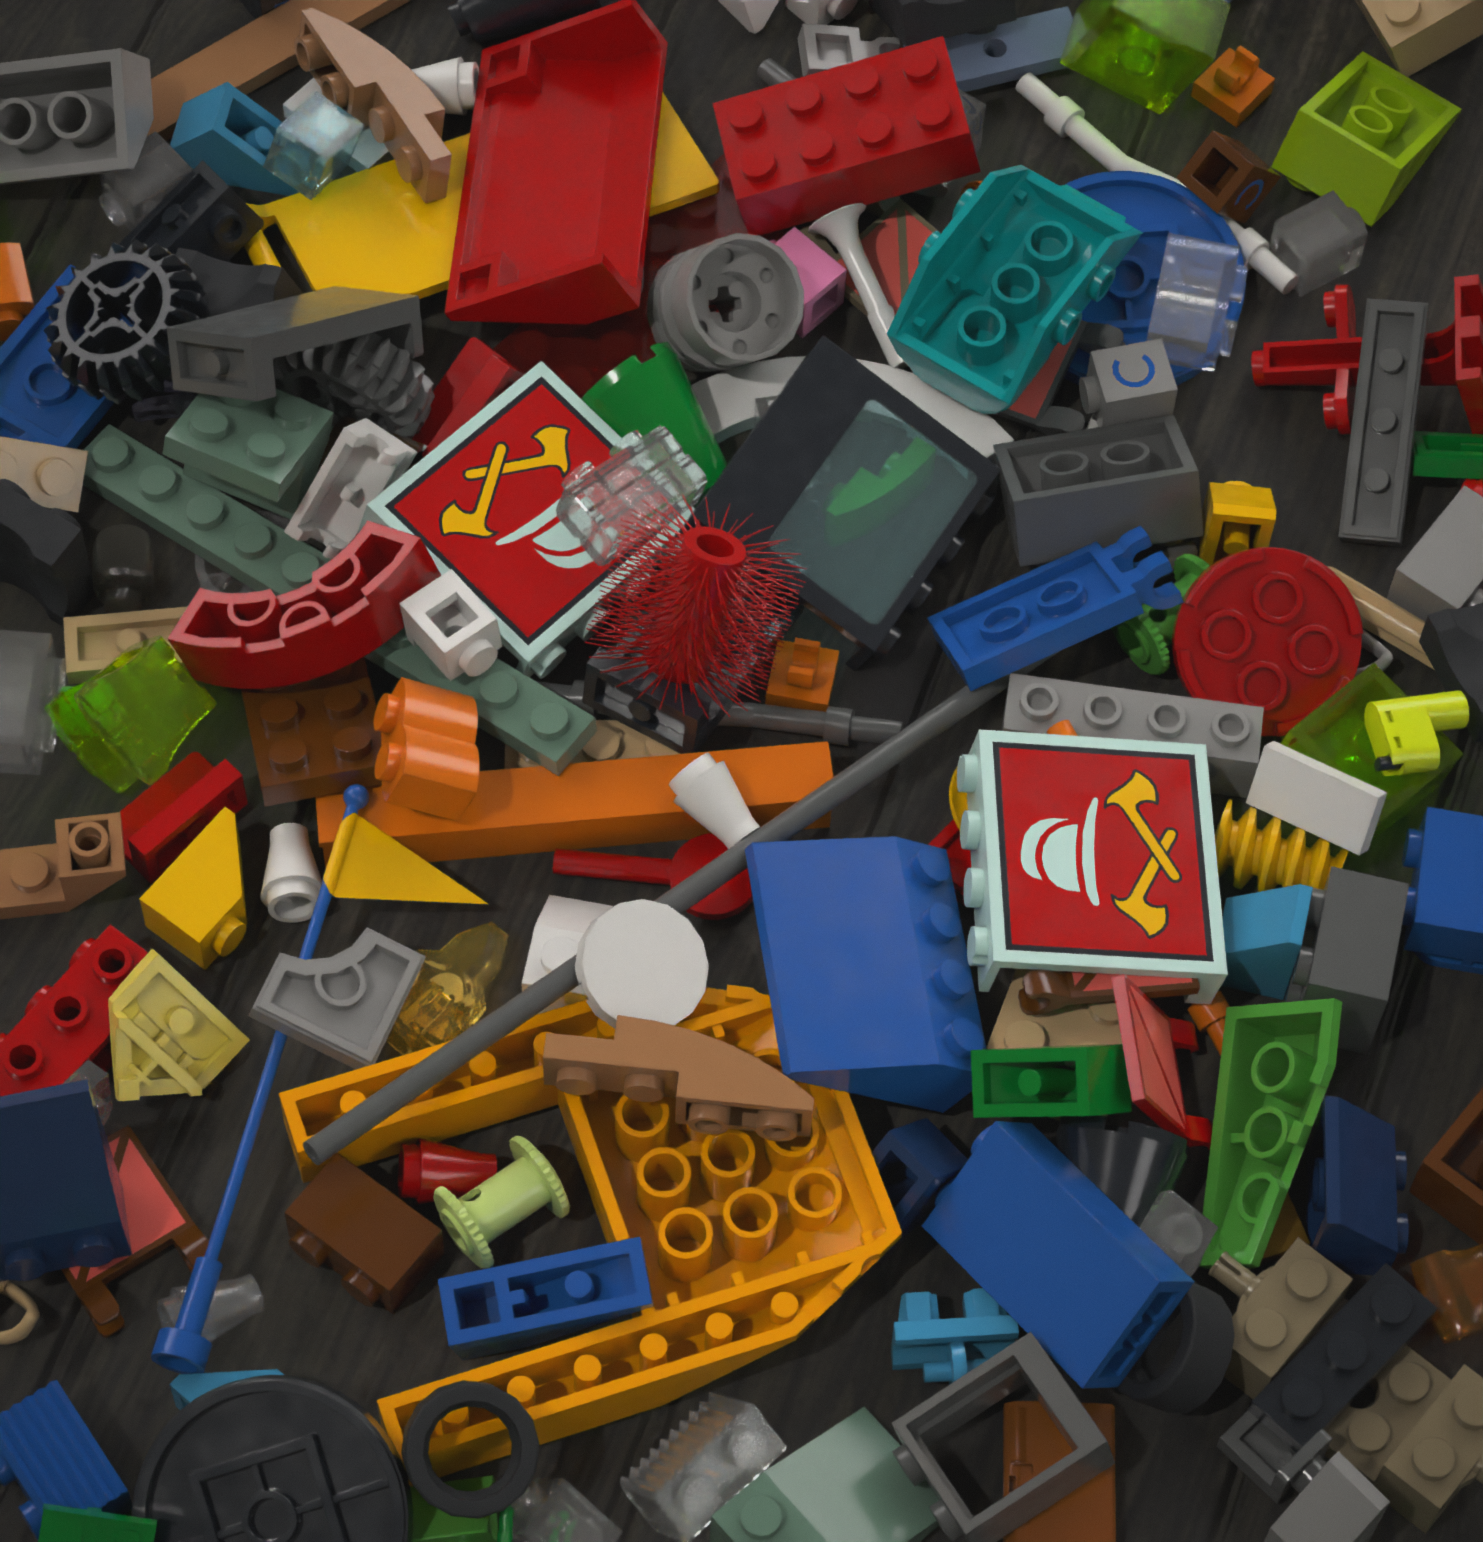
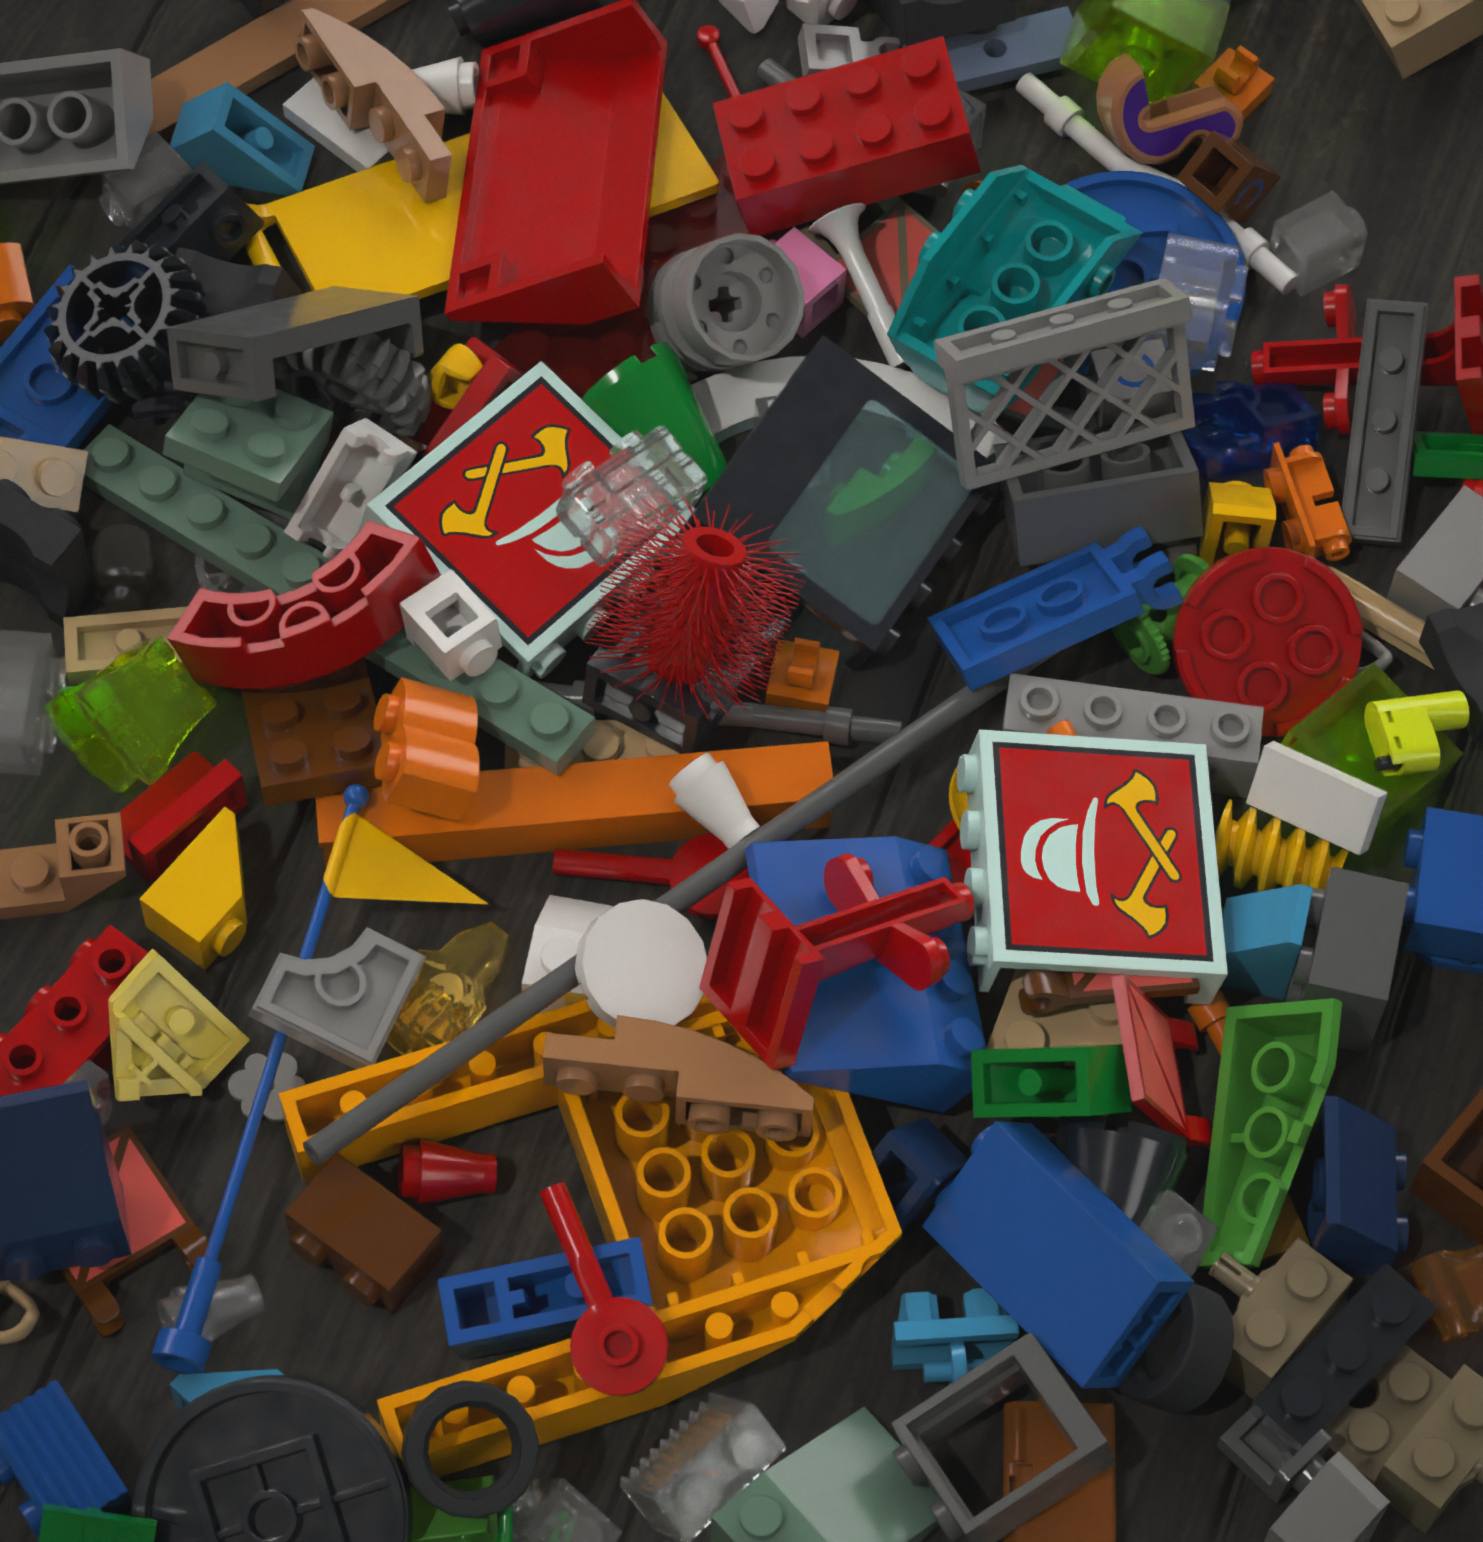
(245, 1082): none -> light grey plant
(290, 875): white cone -> none
(313, 145): clear light blue brick -> none
(453, 375): none -> yellow piece
(501, 1202): yellowish green hose -> none
(618, 1340): none -> red piece
(708, 39): none -> red hinge
(768, 970): none -> red piece
(1071, 333): none -> light grey fence
(1164, 127): none -> nougat animal
(1243, 421): none -> clear blue slope
(1296, 485): none -> orange hinge
(1364, 136): lime slope -> none

